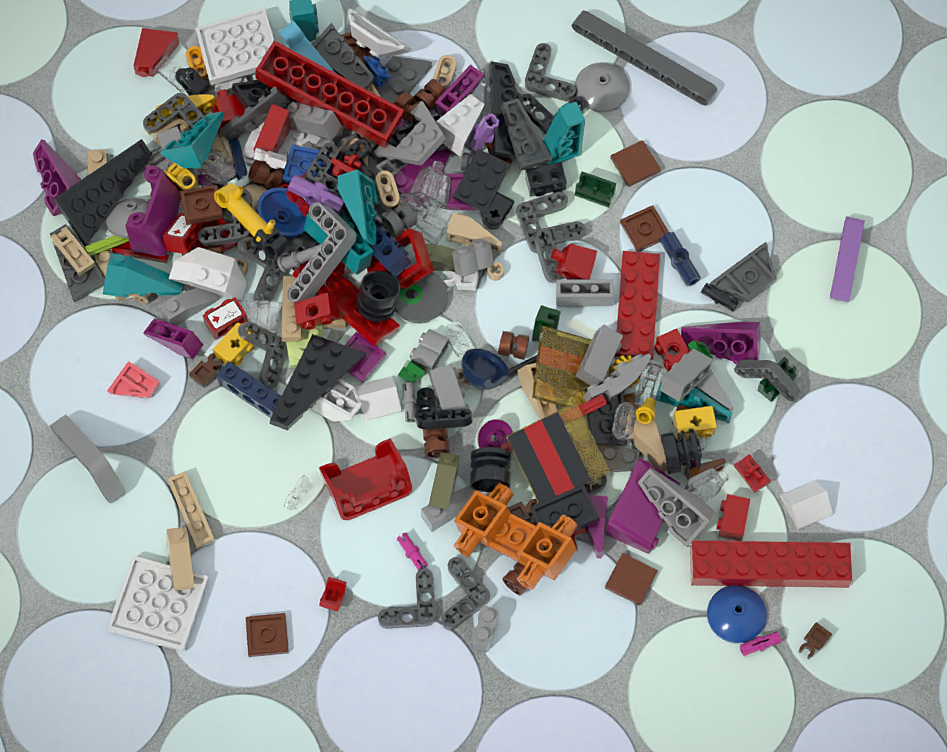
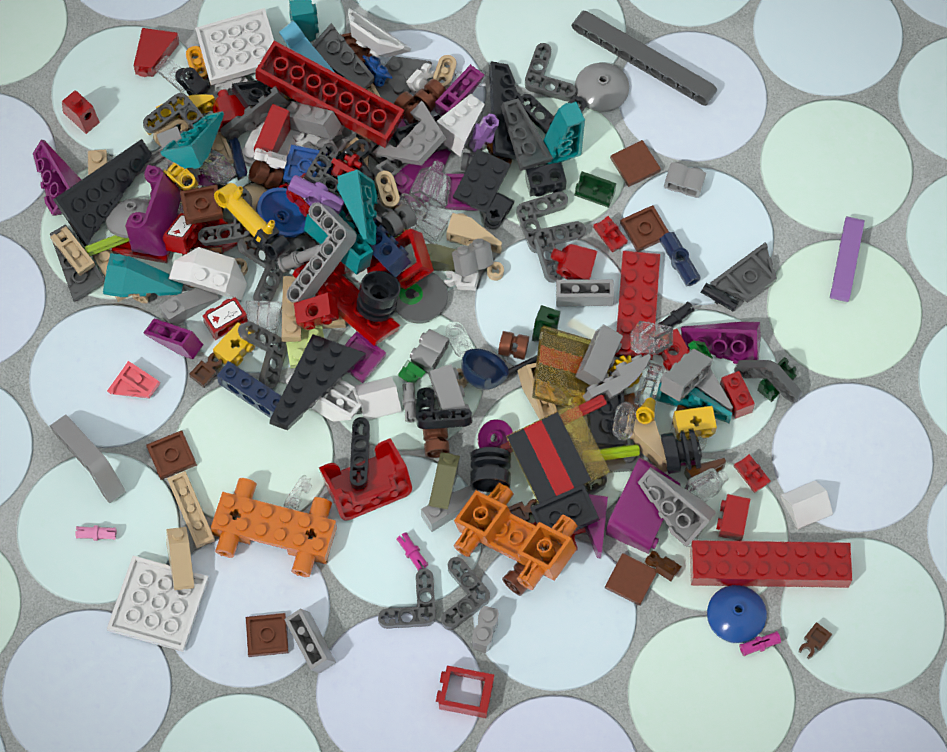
(76, 108): none -> red torso
(96, 532): none -> bright pink pin
(171, 455): none -> copper tile
(274, 527): none -> orange piece
(310, 640): none -> light grey brick
(333, 594): red bracket -> none
(359, 453): none -> black beam
(419, 78): none -> white plate
(460, 707): none -> red window
(610, 234): none -> red hips
(620, 452): none -> lime axle
(651, 338): none -> clear torso
(664, 566): none -> reddish brown plate
(677, 316): none -> black pin
(685, 179): none -> light grey brick
(738, 394): none -> red brick

